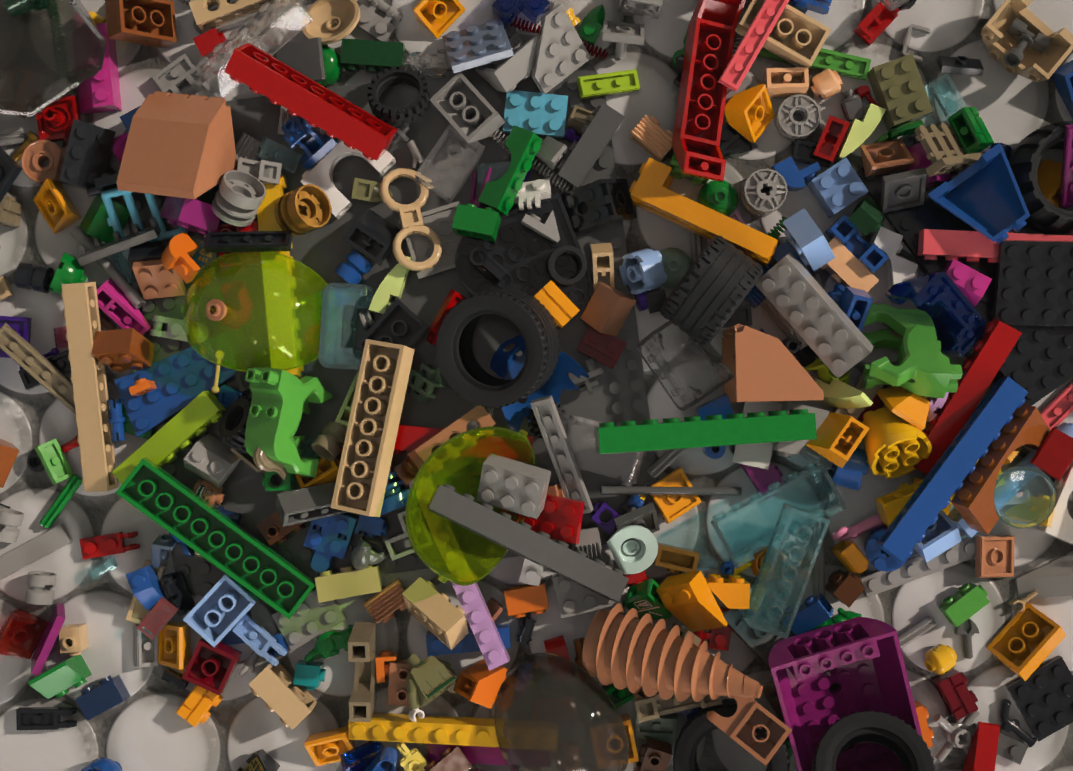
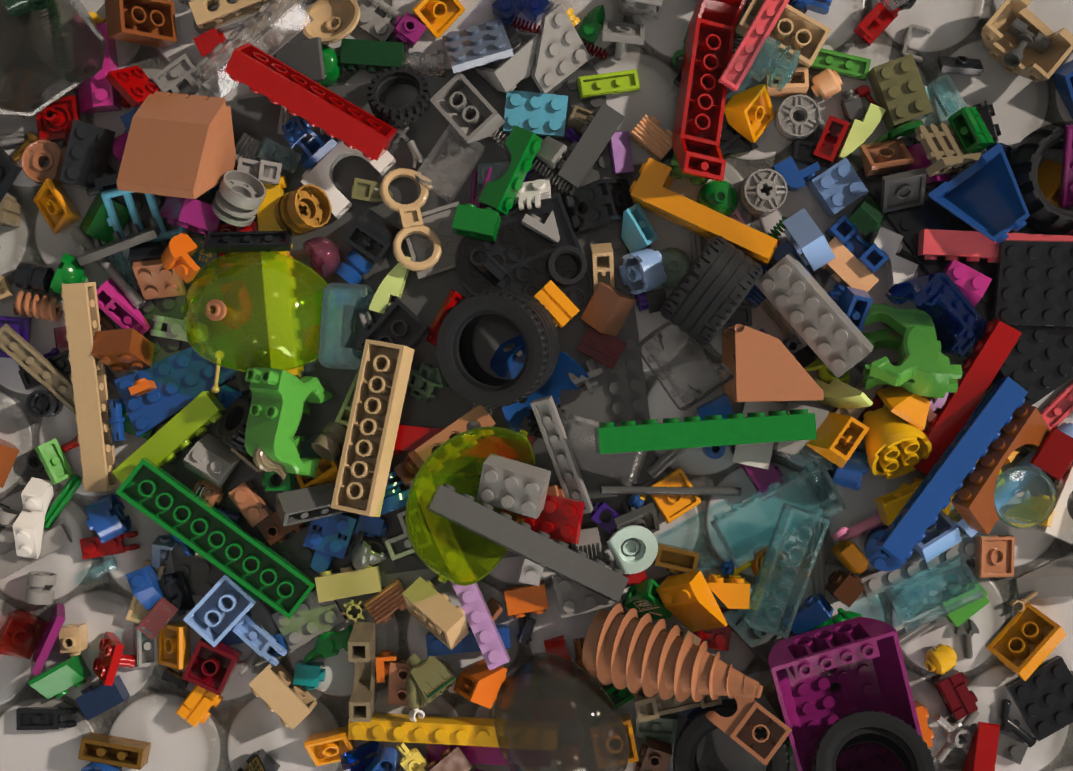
(30, 523): none -> white arch
(37, 307): none -> nougat piece
(43, 404): none -> black wheel
(107, 518): none -> blue brick
(110, 658): none -> red plate
(114, 750): none -> pearl gold brick
(132, 85): none -> red plate
(250, 503): none -> nougat brick
(323, 255): none -> clear pink cylinder
(358, 614): none -> tan gear
(408, 29): none -> magenta brick
(621, 153): none -> medium lavender tile
(637, 229): none -> medium azure slope
(774, 63): none -> clear light blue wheel
(934, 593): none -> clear light blue brick
(986, 113): none -> black hinge

